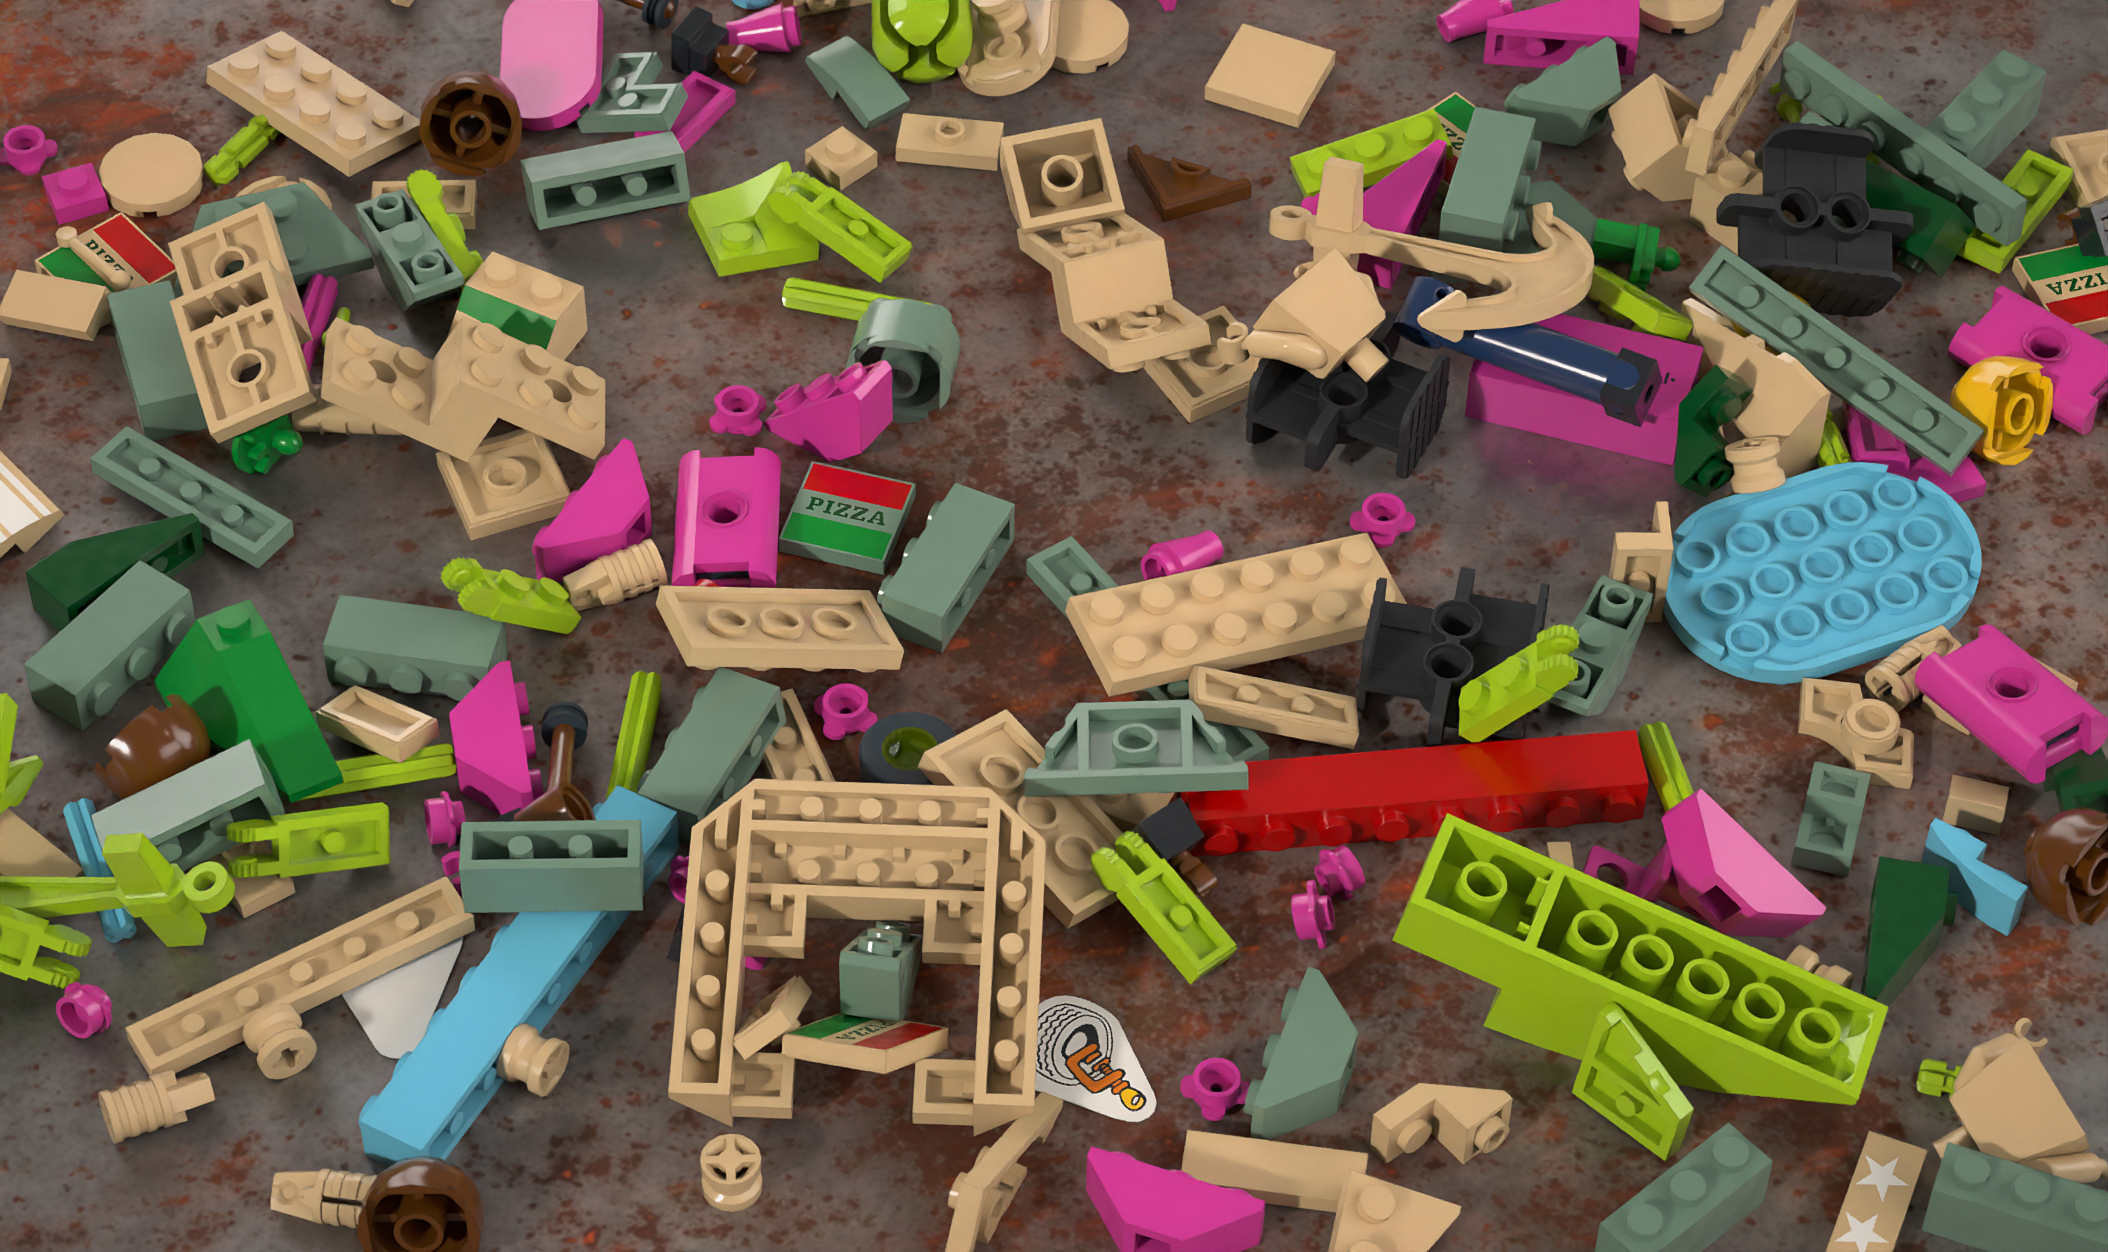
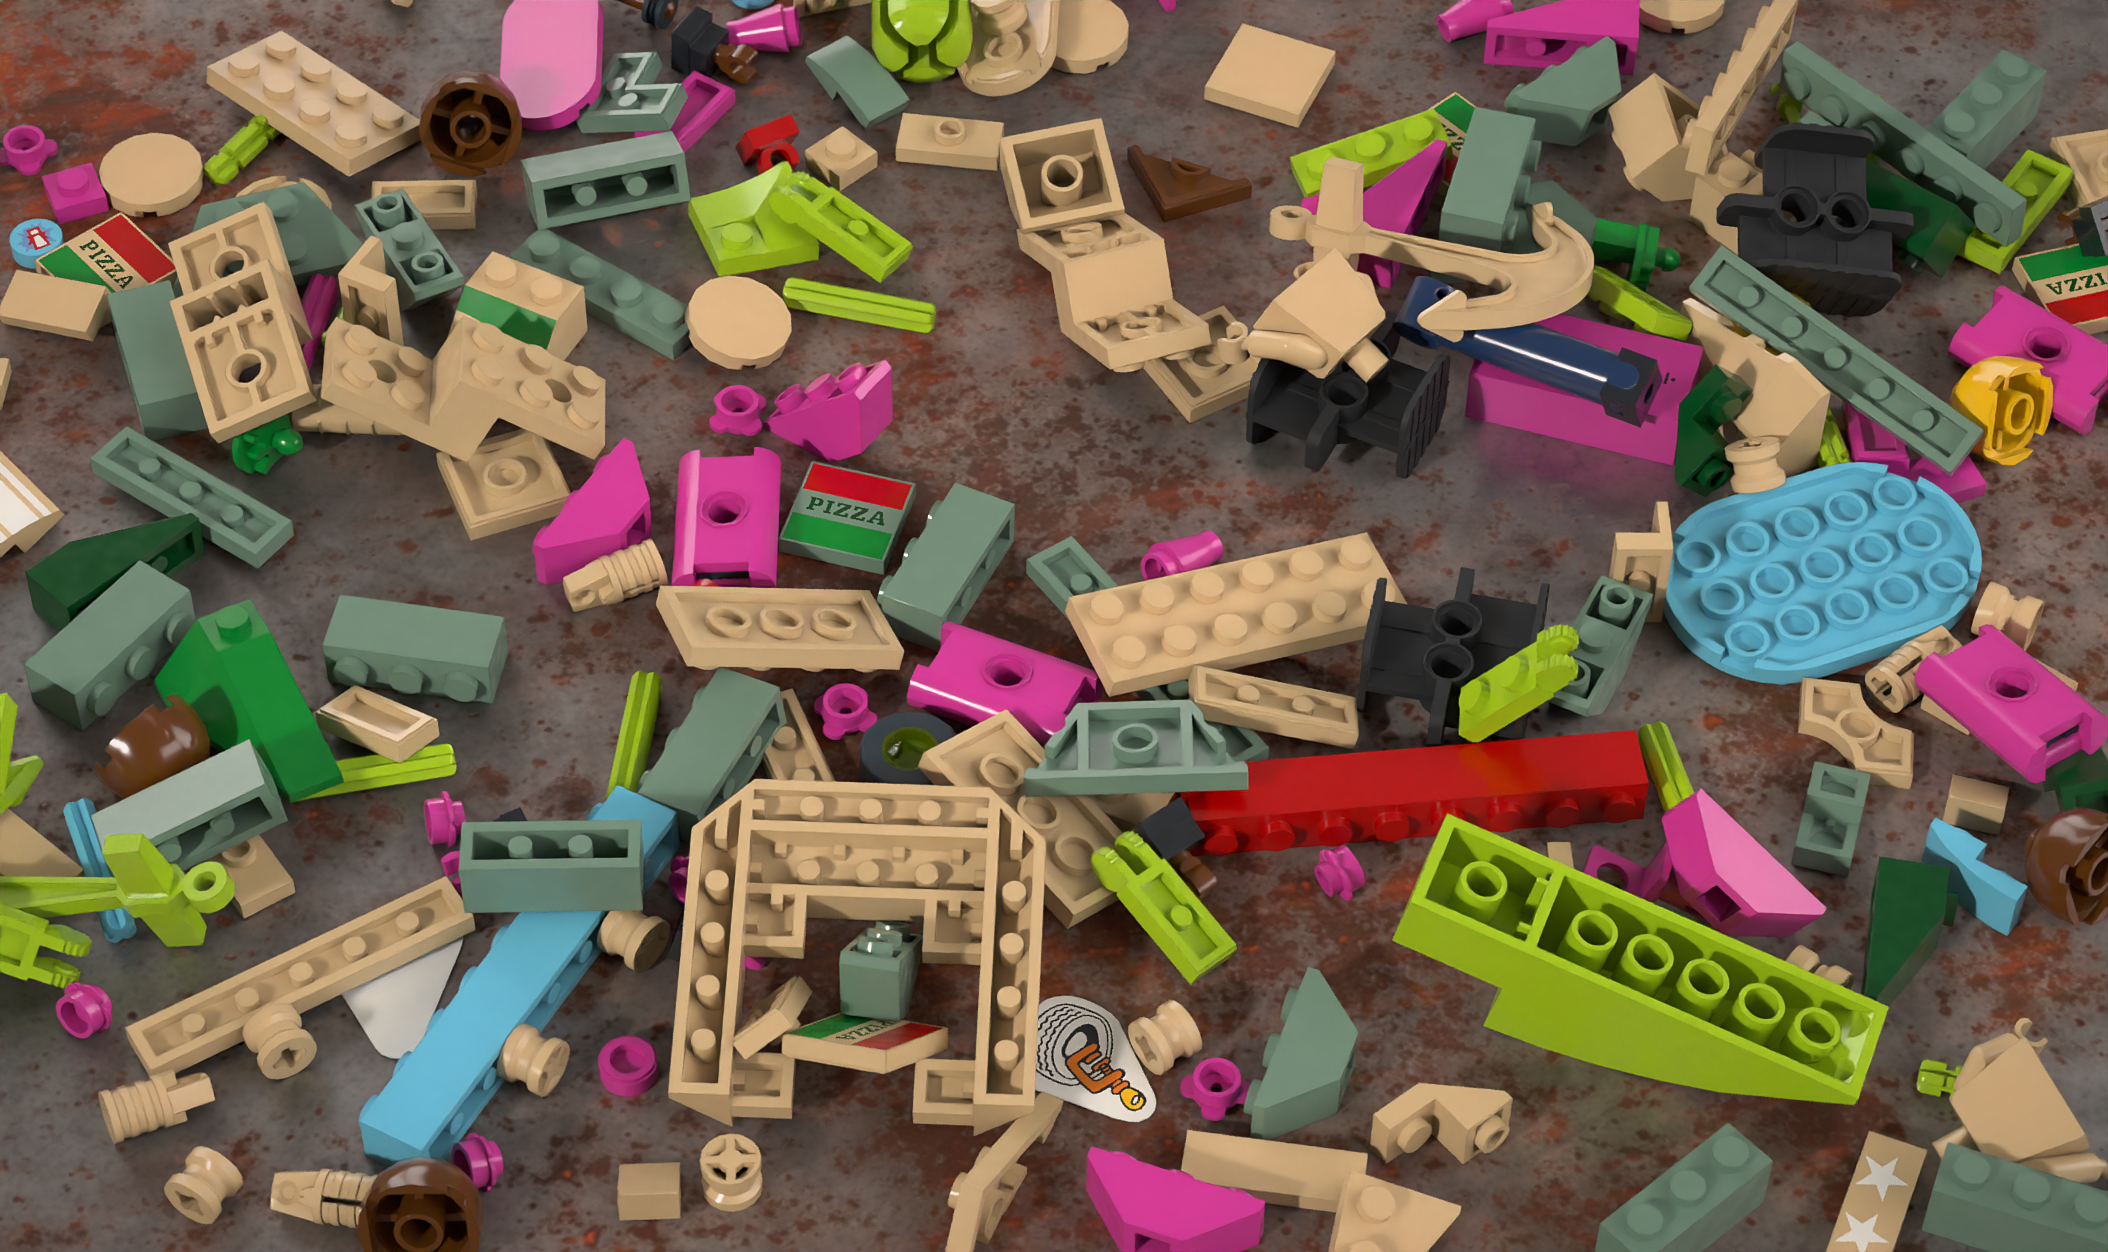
(33, 240): none -> medium azure tile
(68, 237): tan hinge -> none
(203, 1185): none -> tan wheel
(314, 841): lime hinge -> none
(370, 294): none -> tan panel
(426, 195): lime hinge -> none
(479, 1160): none -> dark pink plate
(493, 745): dark pink slope -> none
(510, 597): lime hinge -> none
(563, 731): reddish brown piece -> none
(611, 293): none -> sand green plate
(628, 1066): none -> dark pink tile
(634, 937): none -> tan wheel
(649, 1191): none -> tan slope
(738, 322): none -> tan tile
(770, 140): none -> red tile
(918, 346): sand green brick -> none
(985, 675): none -> dark pink piece
(1165, 1037): none -> tan wheel
(1312, 915): dark pink plate -> none
(1382, 518): dark pink plate -> none
(1631, 1086): lime wing -> none
(1870, 726): tan tile -> none
(2012, 617): none -> tan wheel

